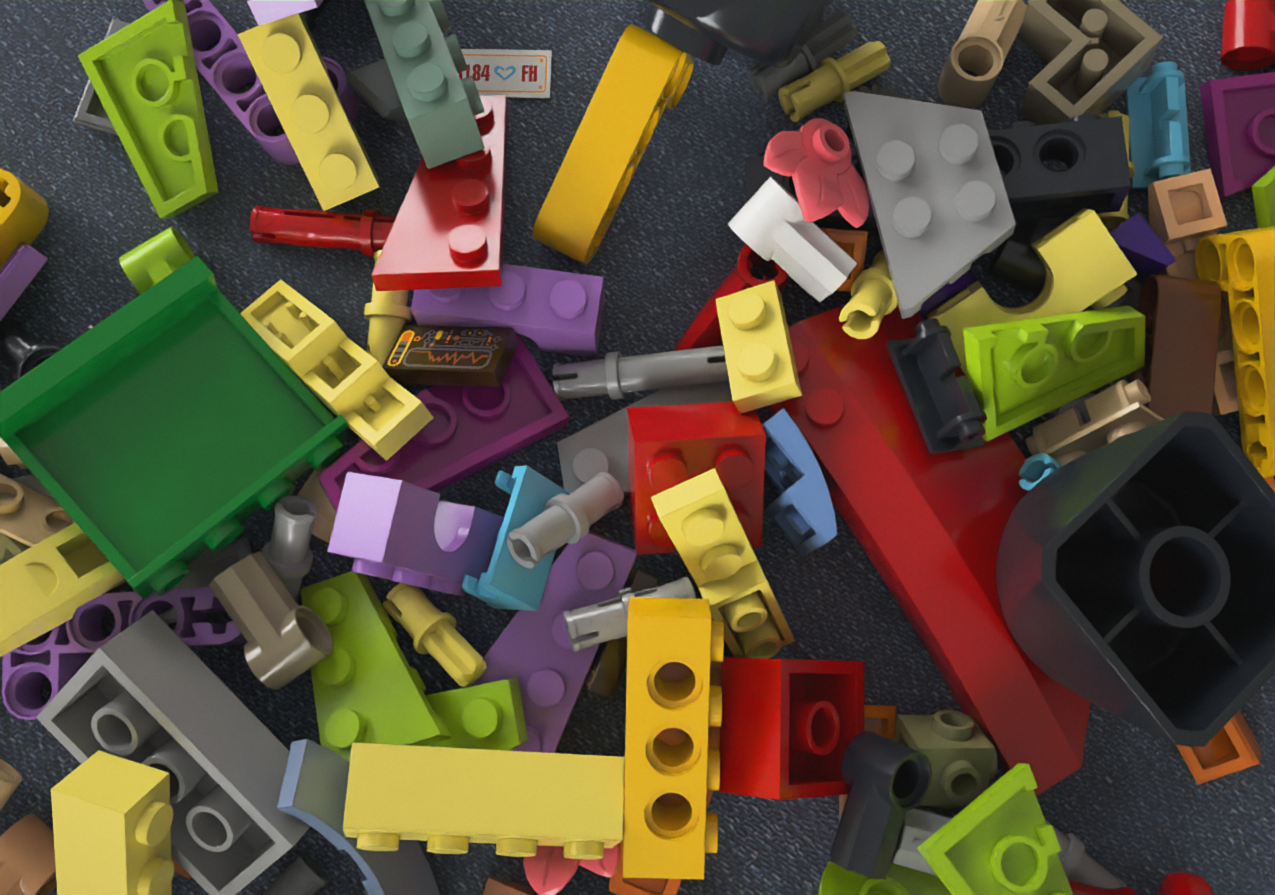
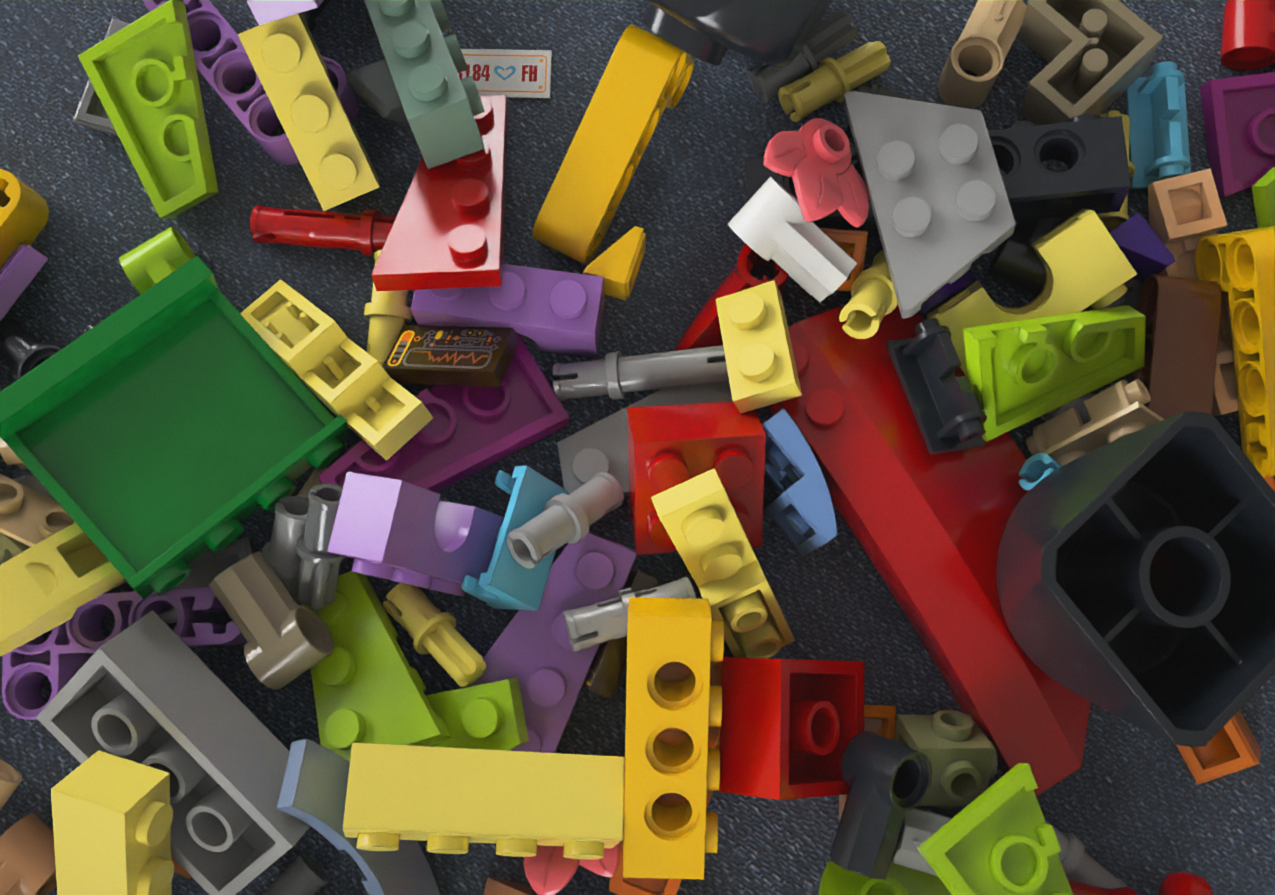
(318, 567): none -> dark grey axle
(620, 264): none -> yellow slope

